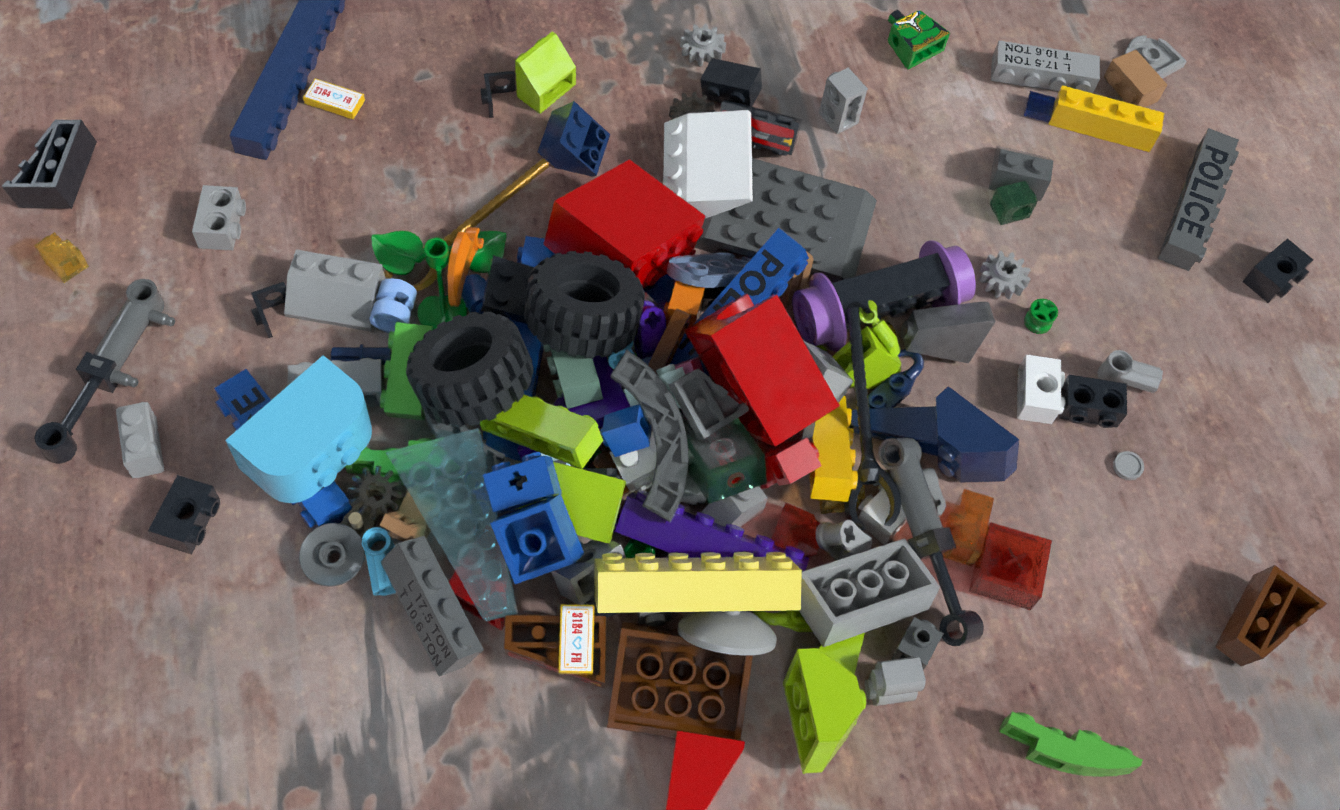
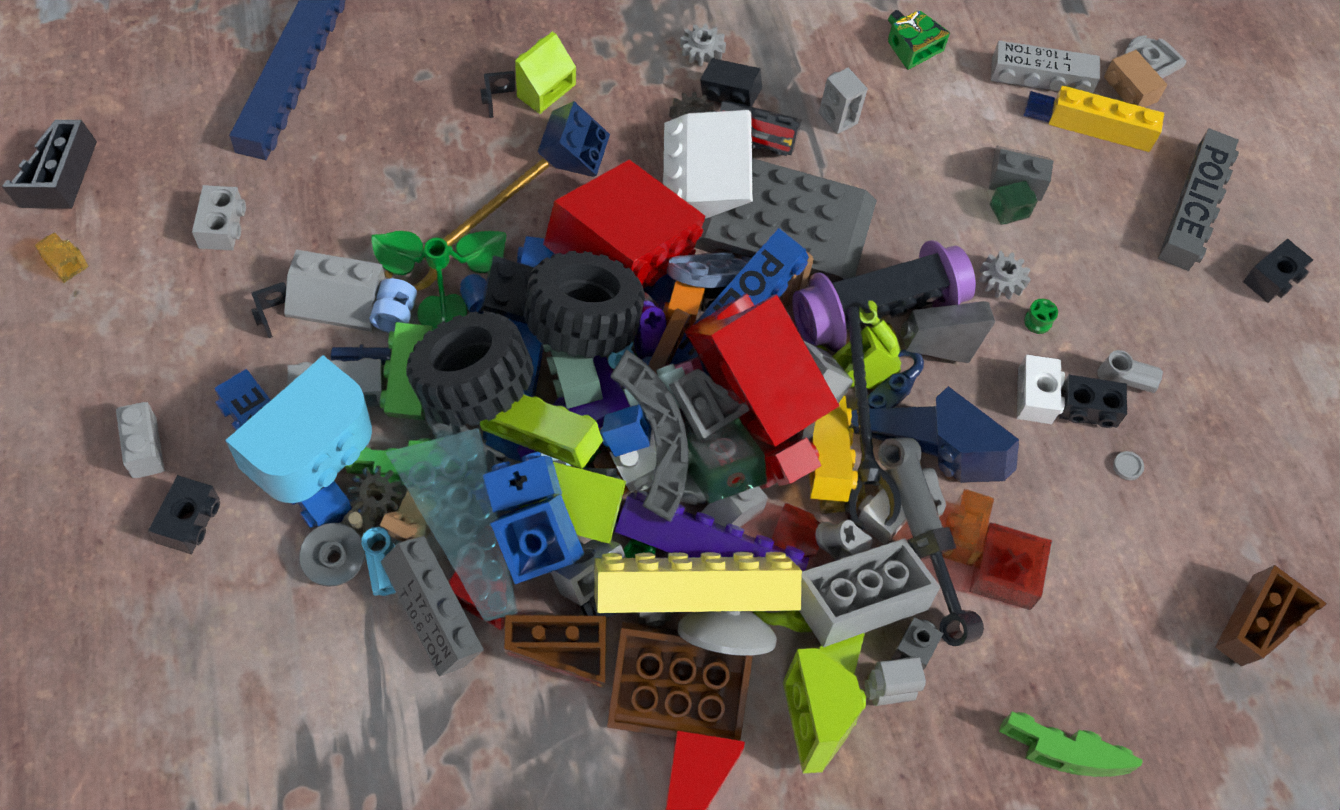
(103, 366): piece -> none
(334, 98): tile -> none
(460, 259): orange piece -> none
(576, 639): white tile -> none

